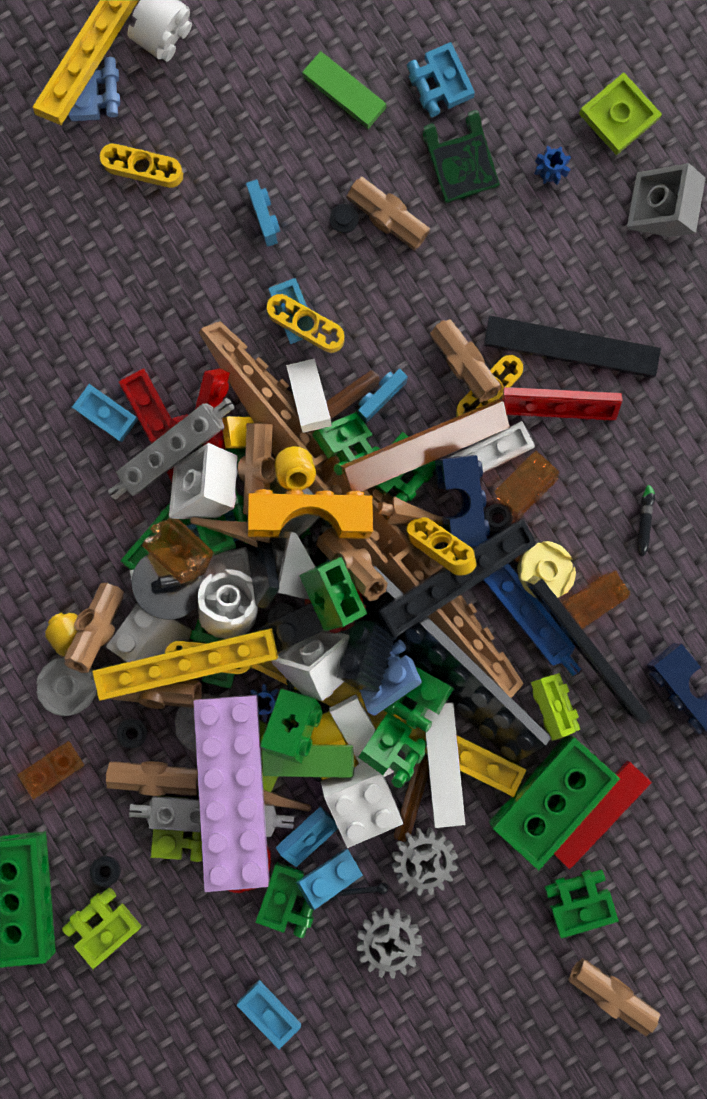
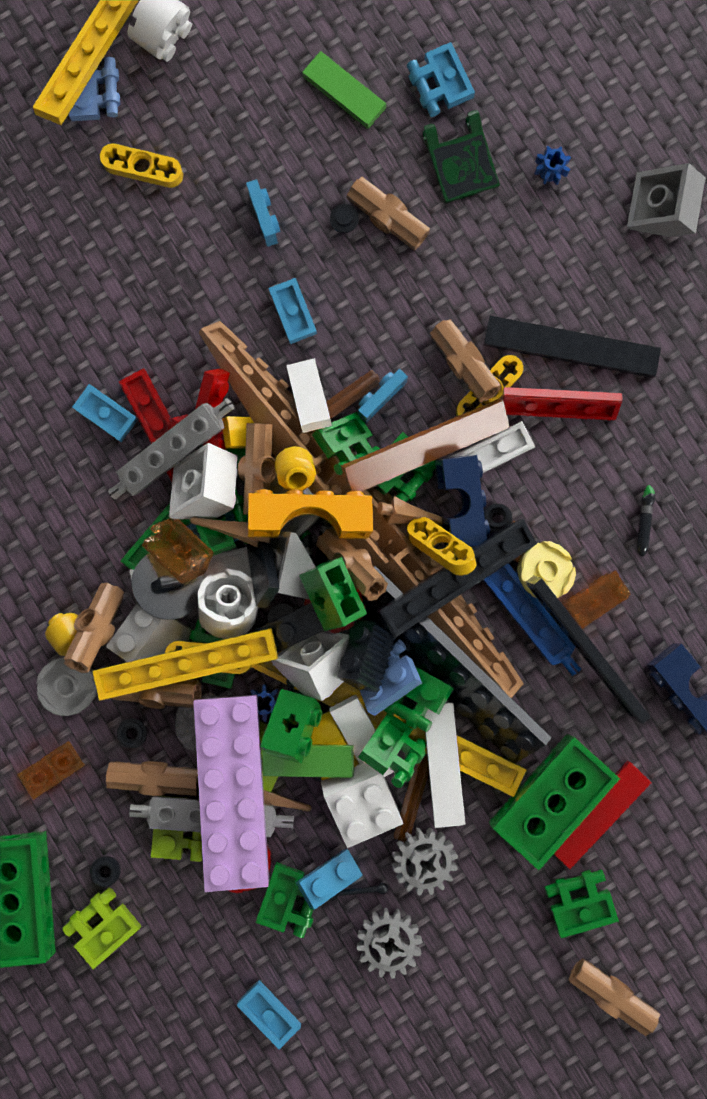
(283, 320): yellow beam -> none
(307, 837): dark azure plate -> none
(527, 484): clear orange hinge -> none
(555, 706): lime plate -> none
(620, 113): lime plate -> none

